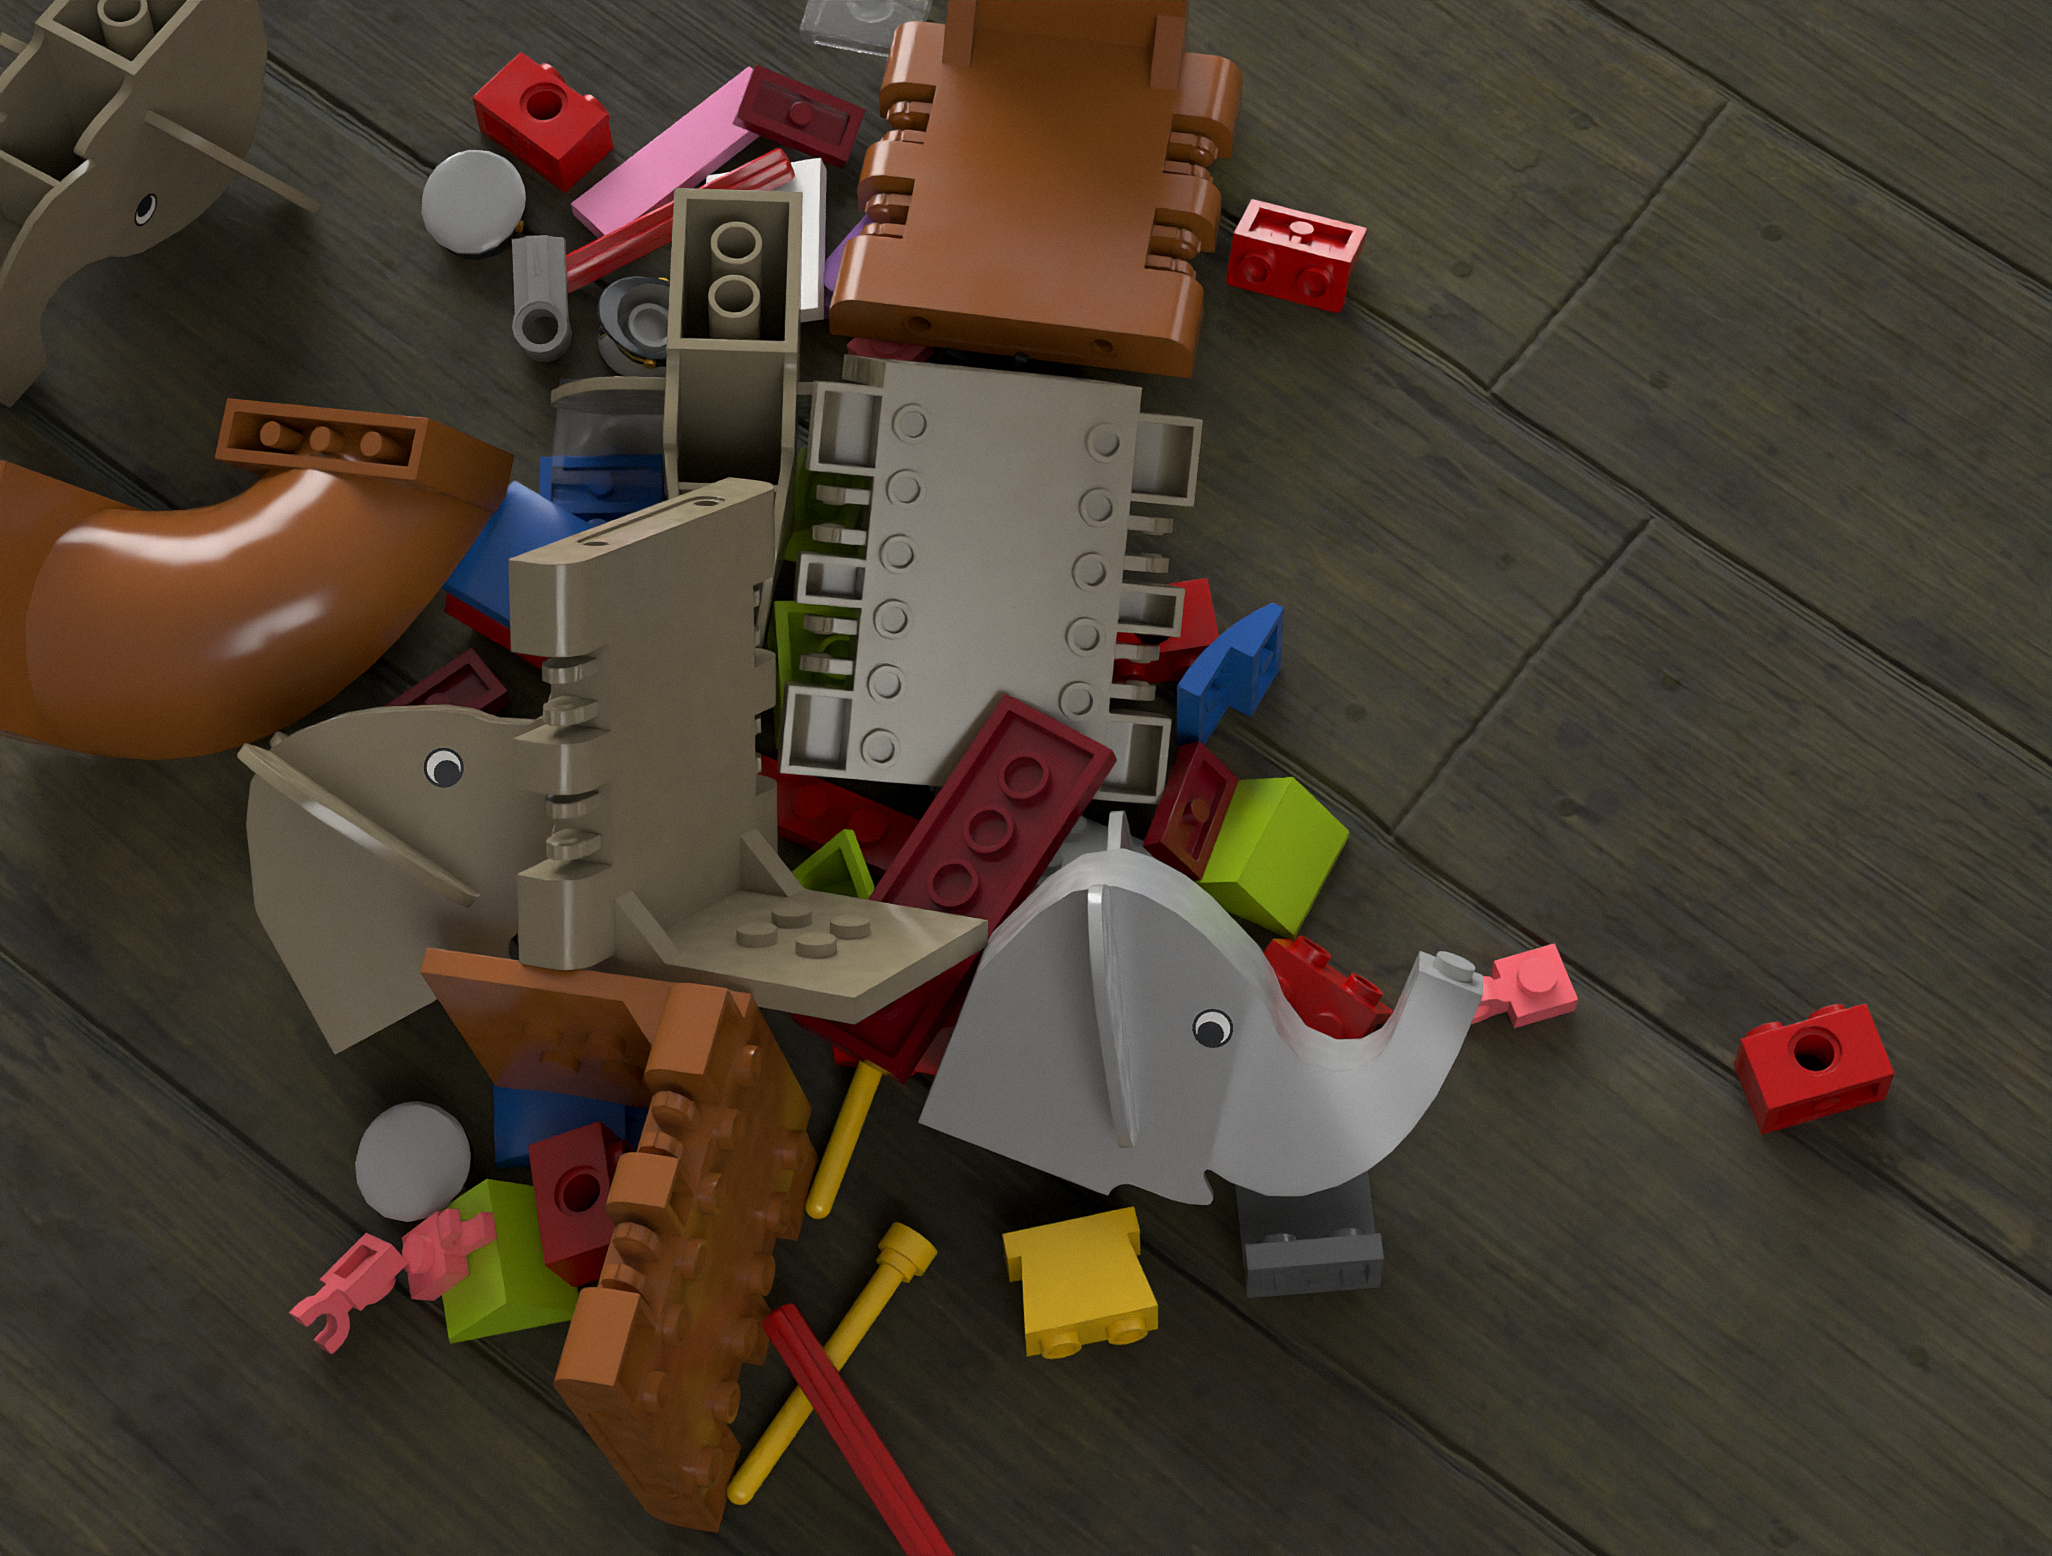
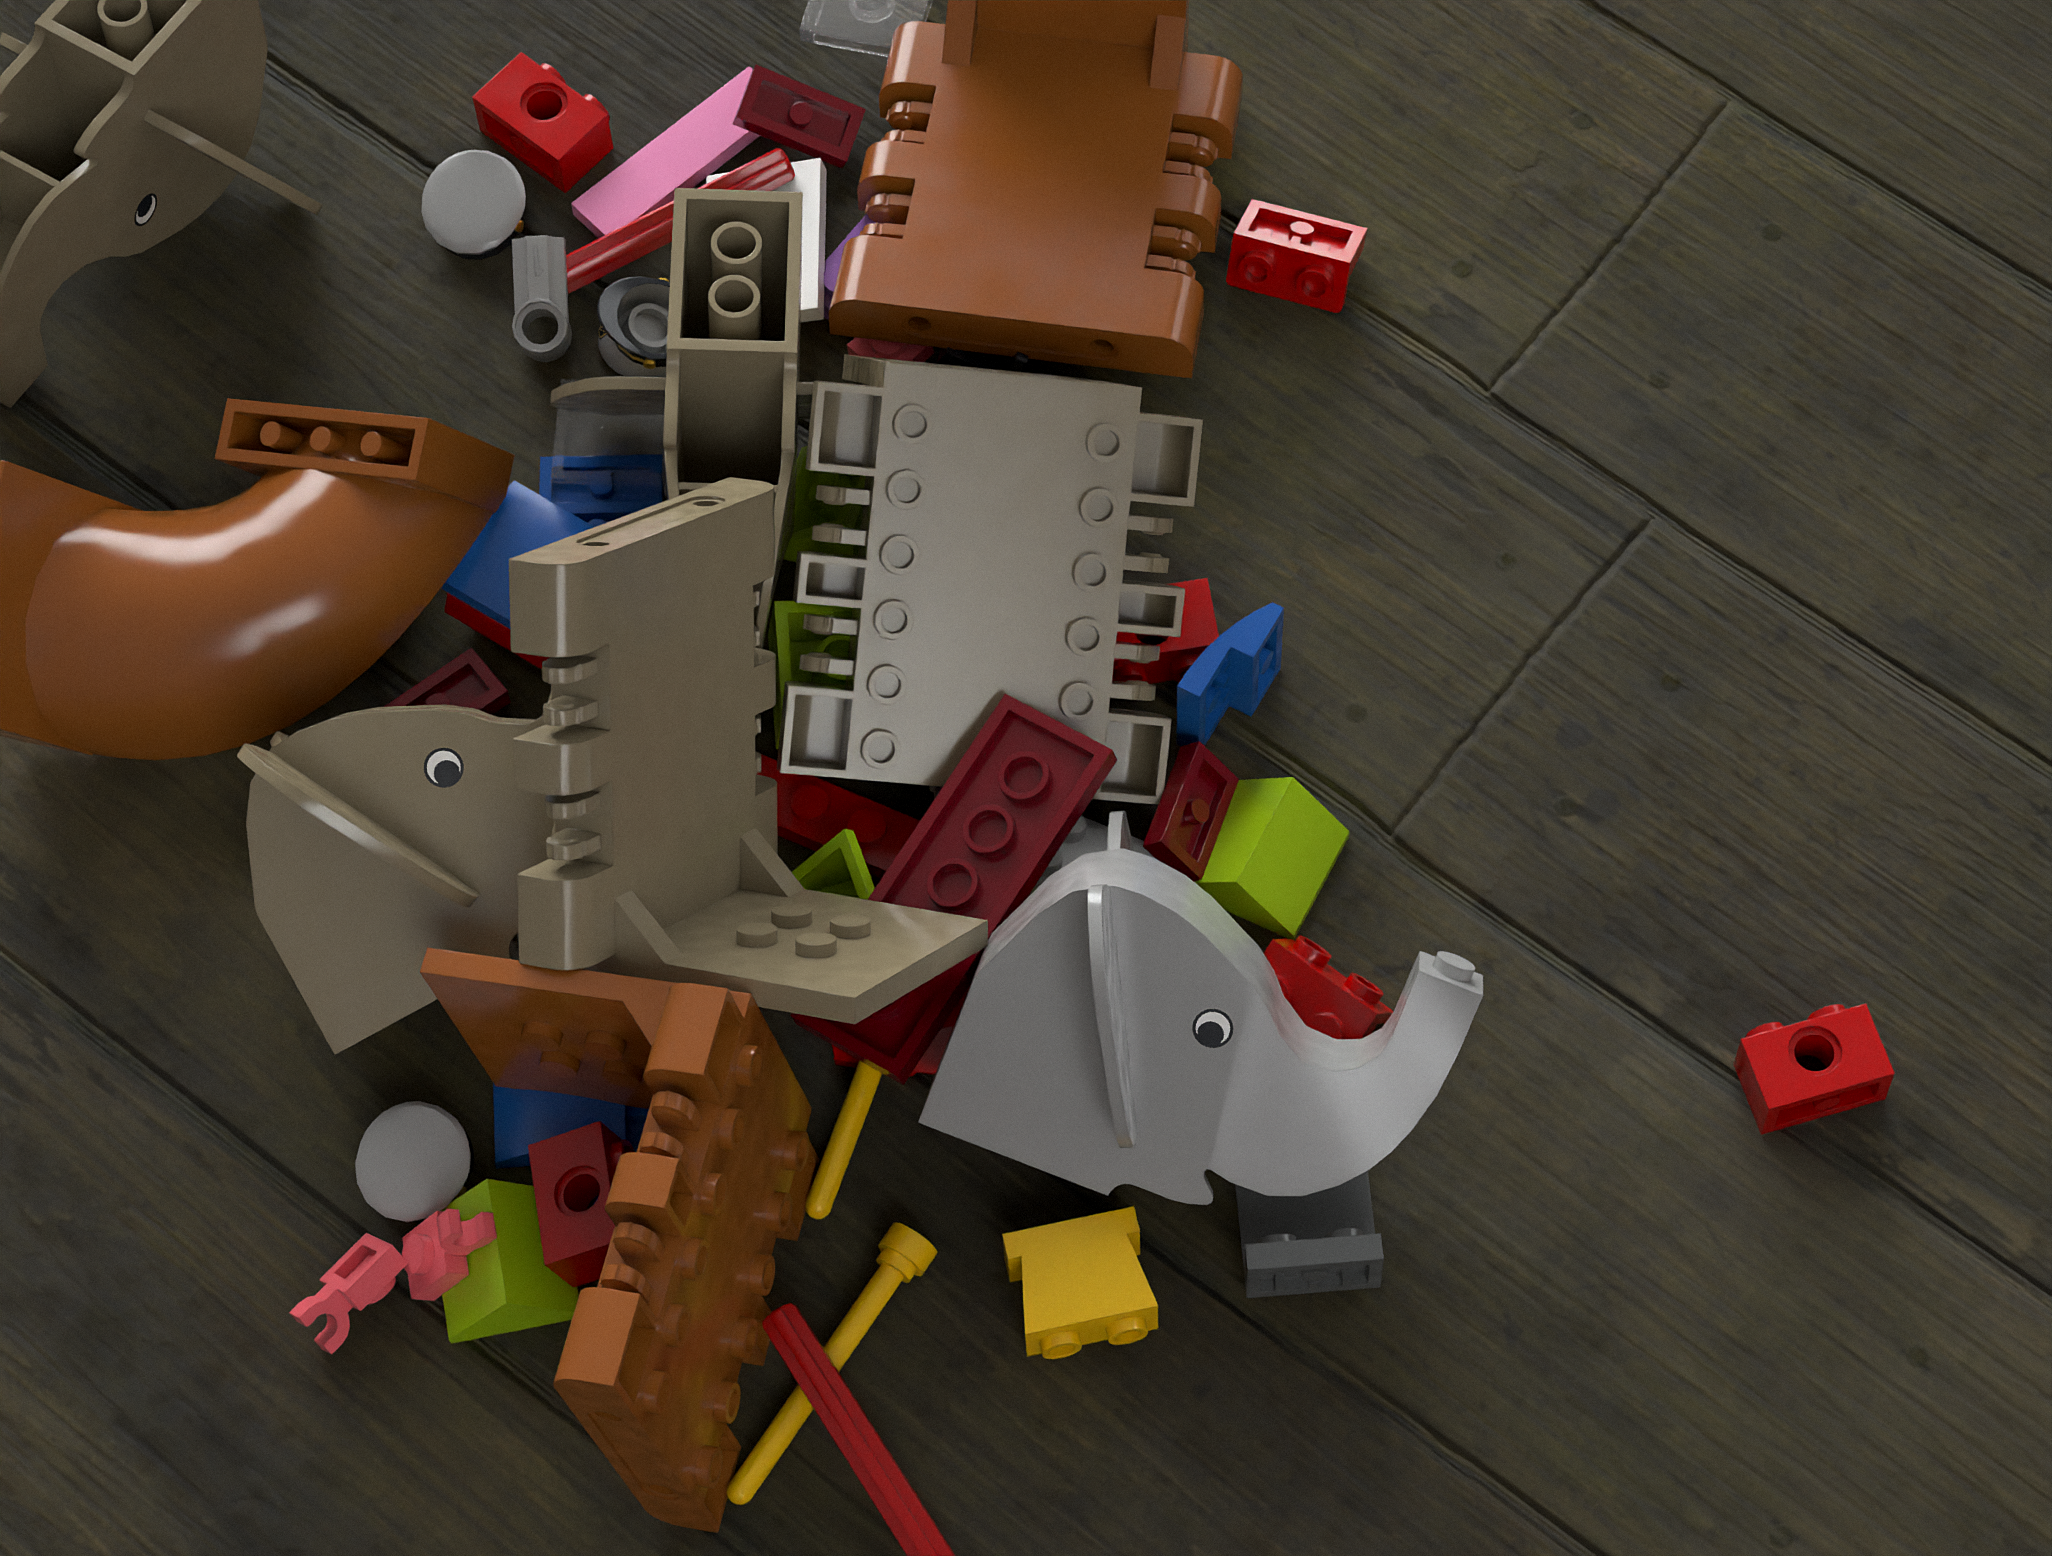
(1527, 988): coral plate -> none

